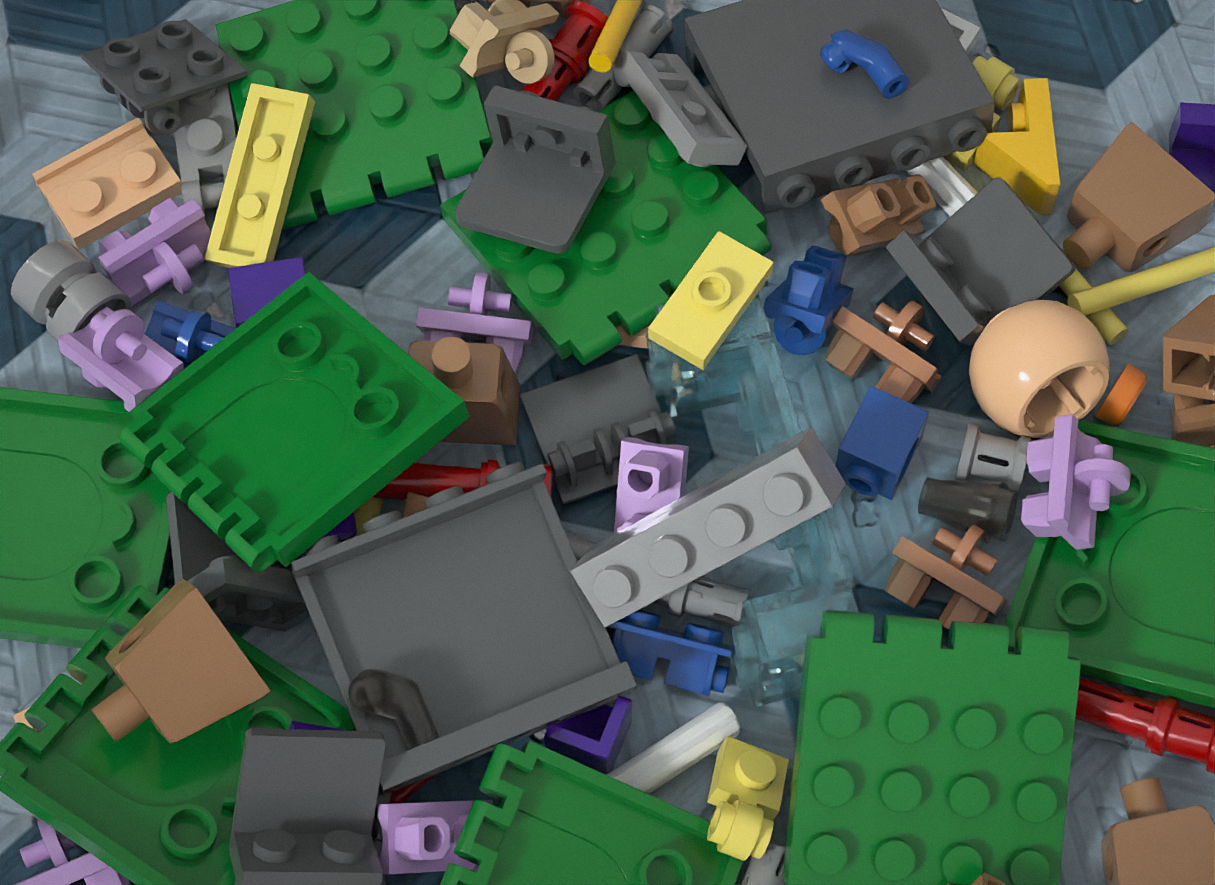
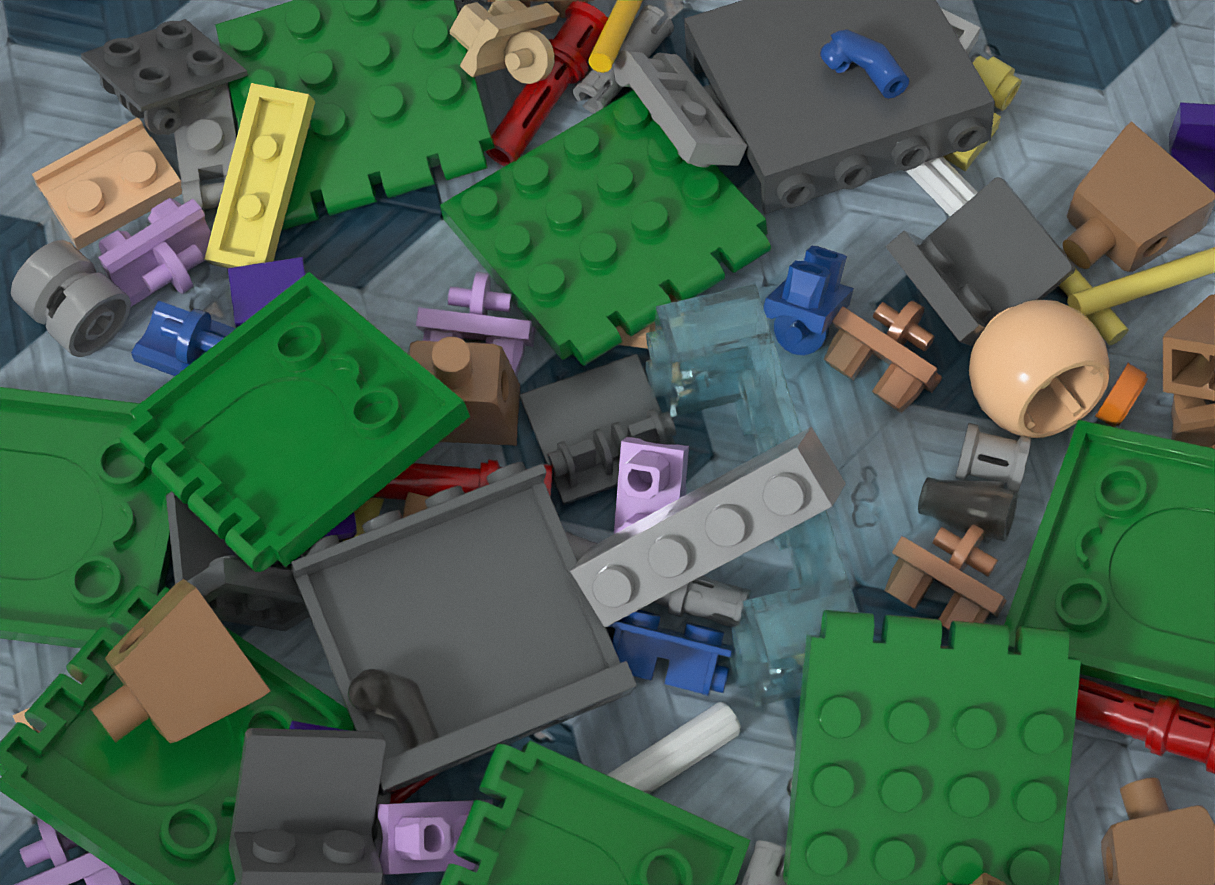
(120, 356): lavender hips -> none
(539, 170): dark grey bracket -> none
(593, 736): dark purple panel -> none
(710, 300): light yellow plate -> none
(748, 797): light yellow plate -> none
(877, 213): medium nougat hips -> none
(880, 443): blue brick -> none
(1027, 151): yellow slope -> none
(1079, 480): lavender hips -> none

